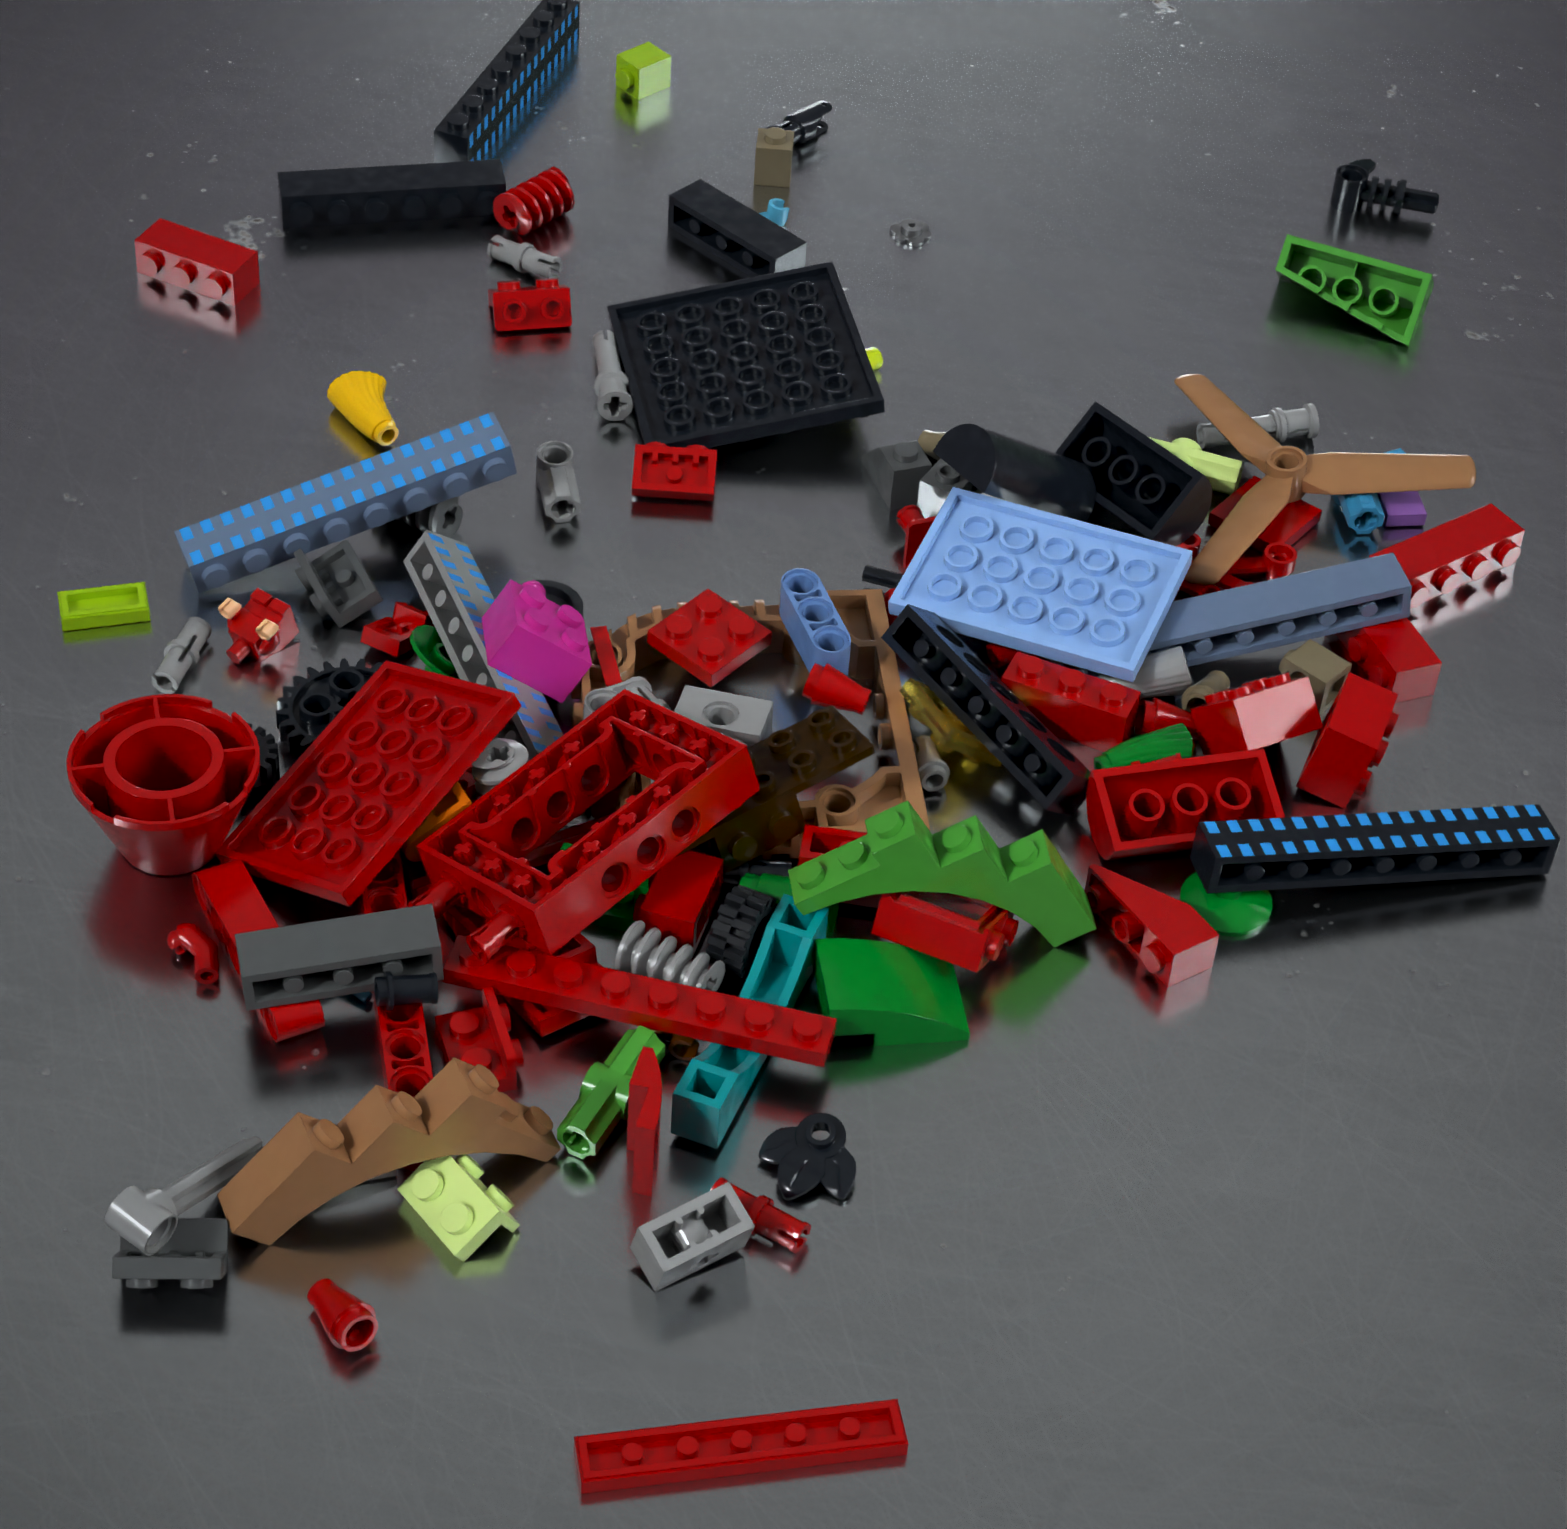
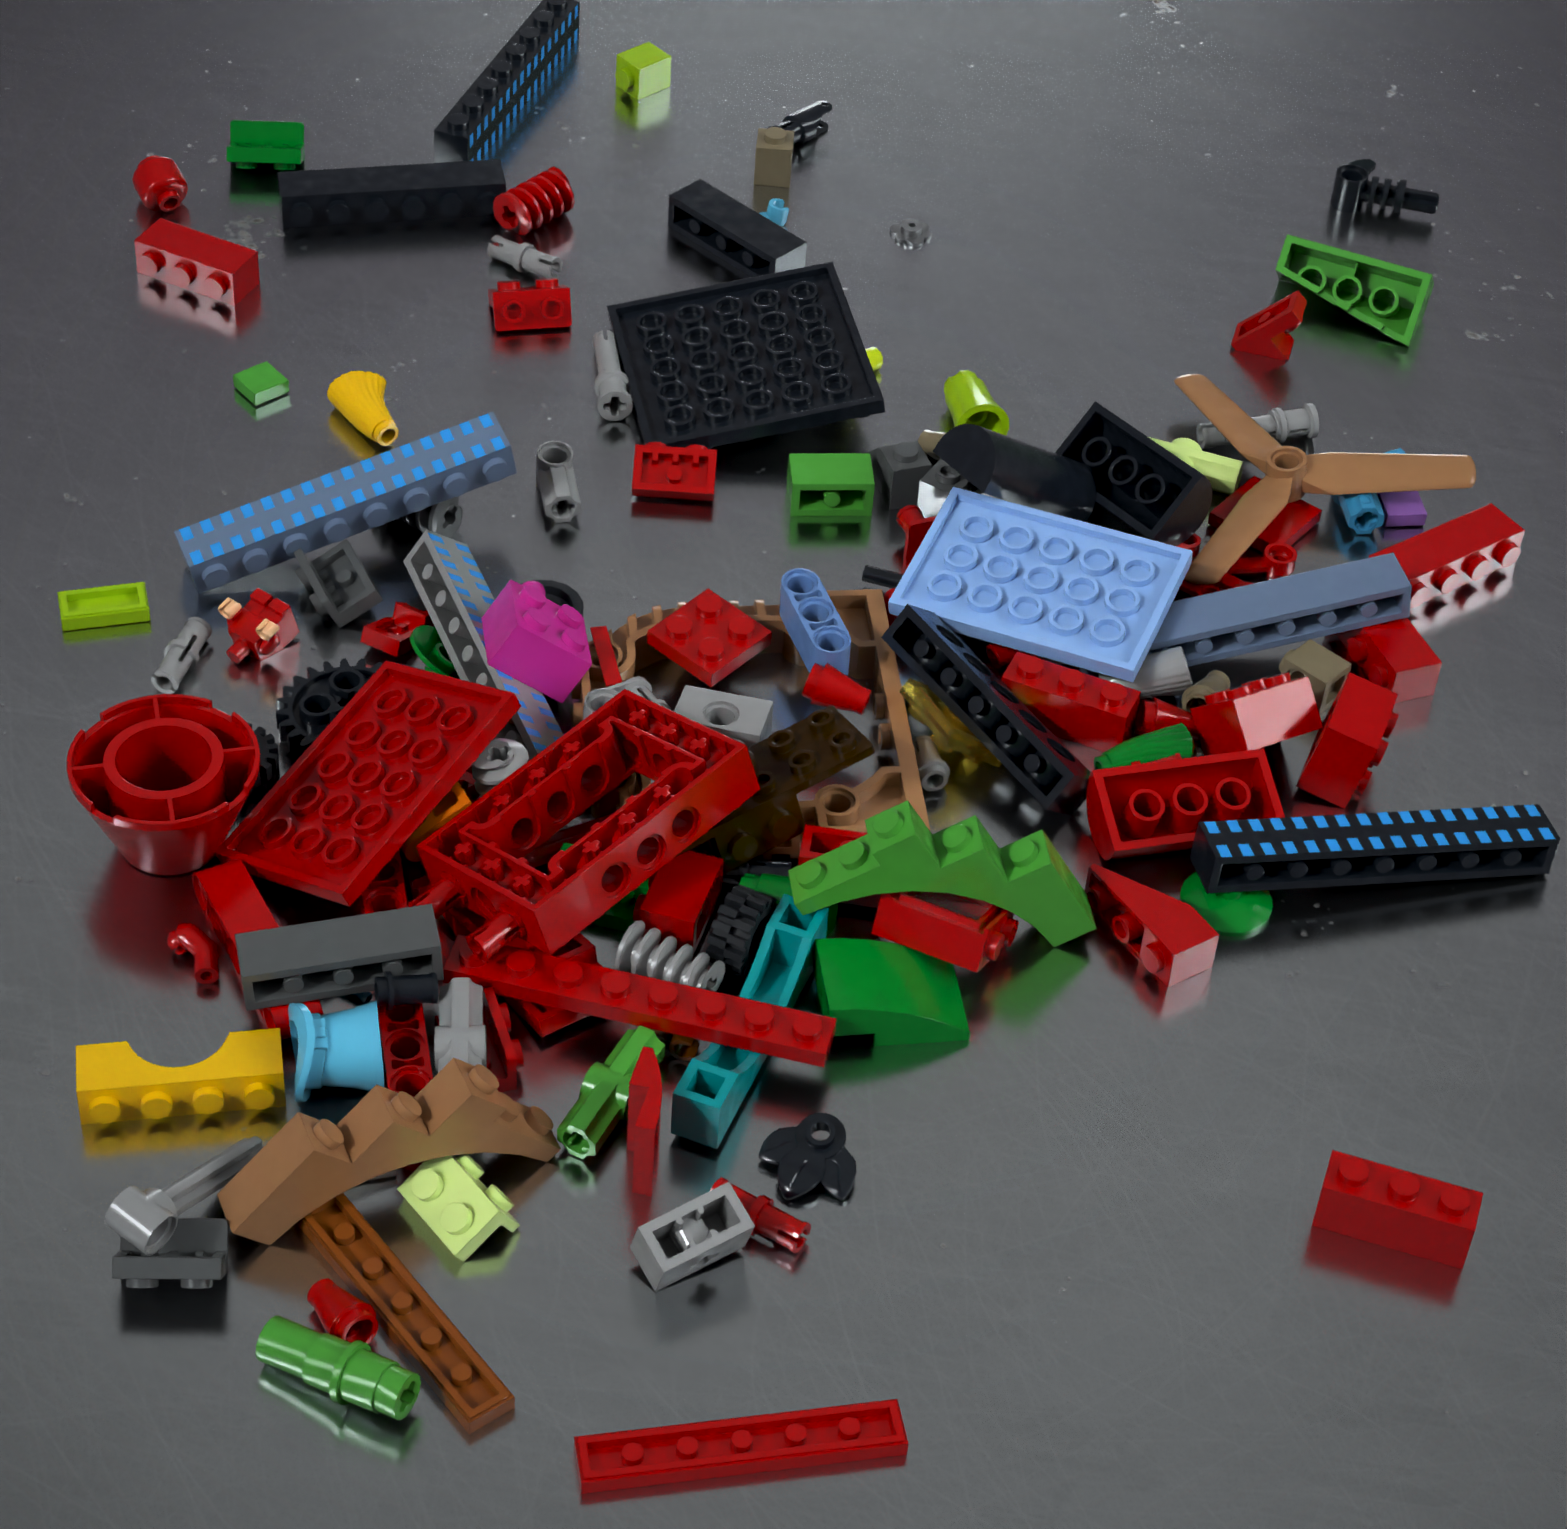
(122, 1086): none -> yellow arch
(159, 182): none -> red head
(261, 383): none -> bright green tile
(266, 143): none -> green bracket
(336, 1048): none -> medium azure hat
(339, 1367): none -> bright green piece
(408, 1314): none -> dark orange tile
(460, 1024): none -> light grey piece
(830, 484): none -> bright green brick
(973, 404): none -> lime plant
(1269, 329): none -> red slope
(1398, 1209): none -> red brick

